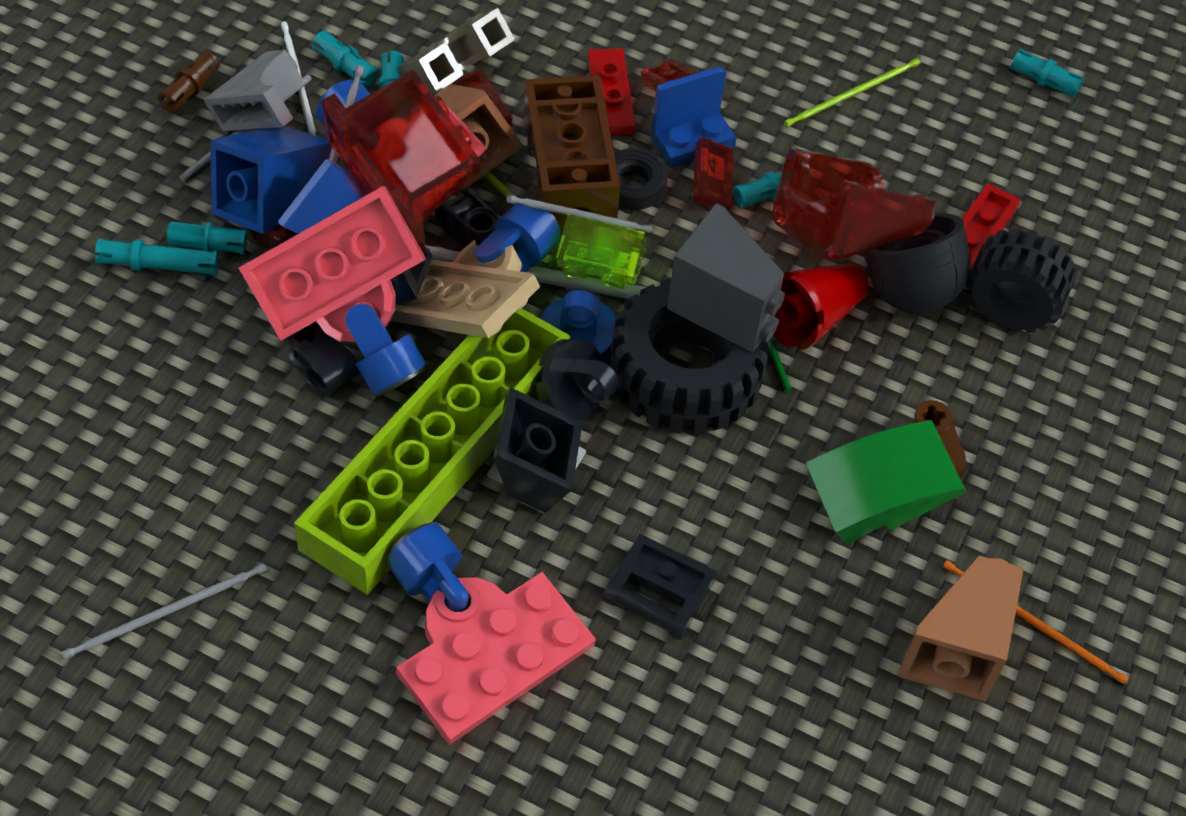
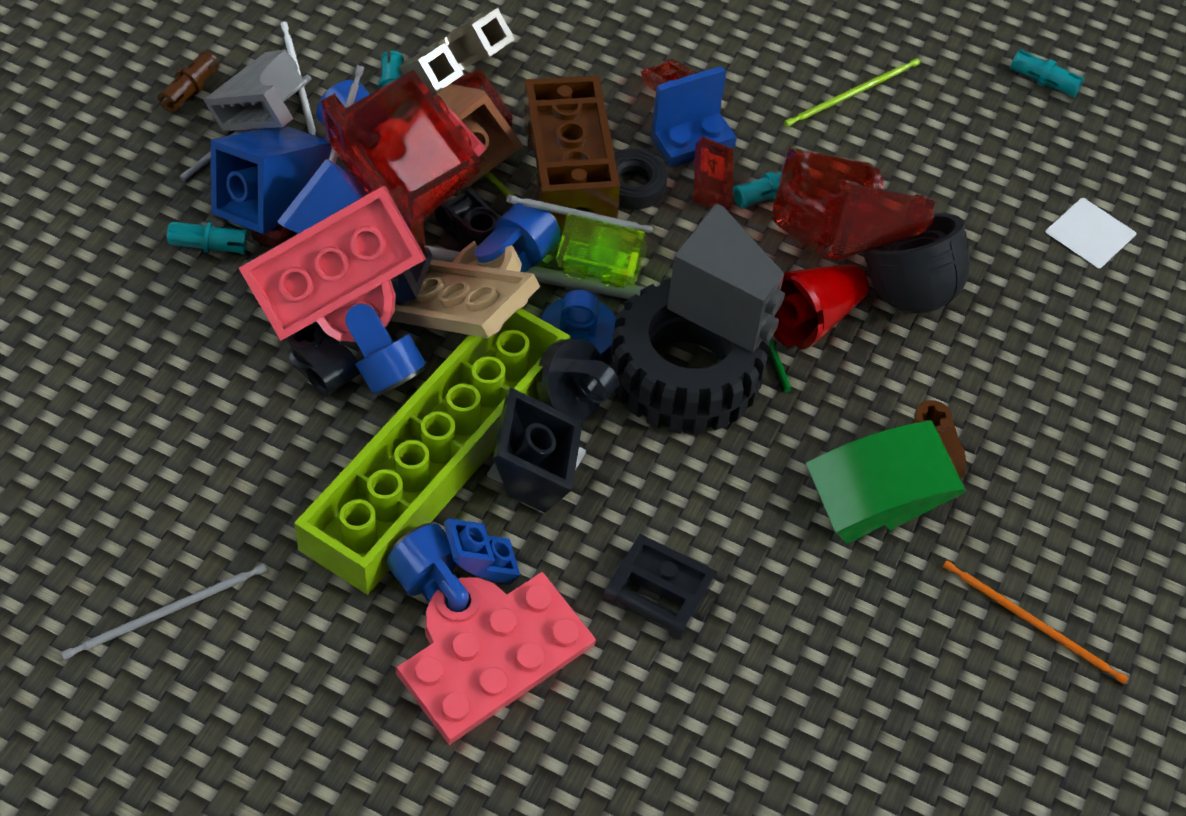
(143, 255): teal pin -> none
(344, 58): teal pin -> none
(480, 553): none -> blue slope
(614, 81): red plate -> none
(967, 632): nougat slope -> none
(987, 216): red plate -> none
(1020, 280): black tyre -> none
(1091, 232): none -> white sticker

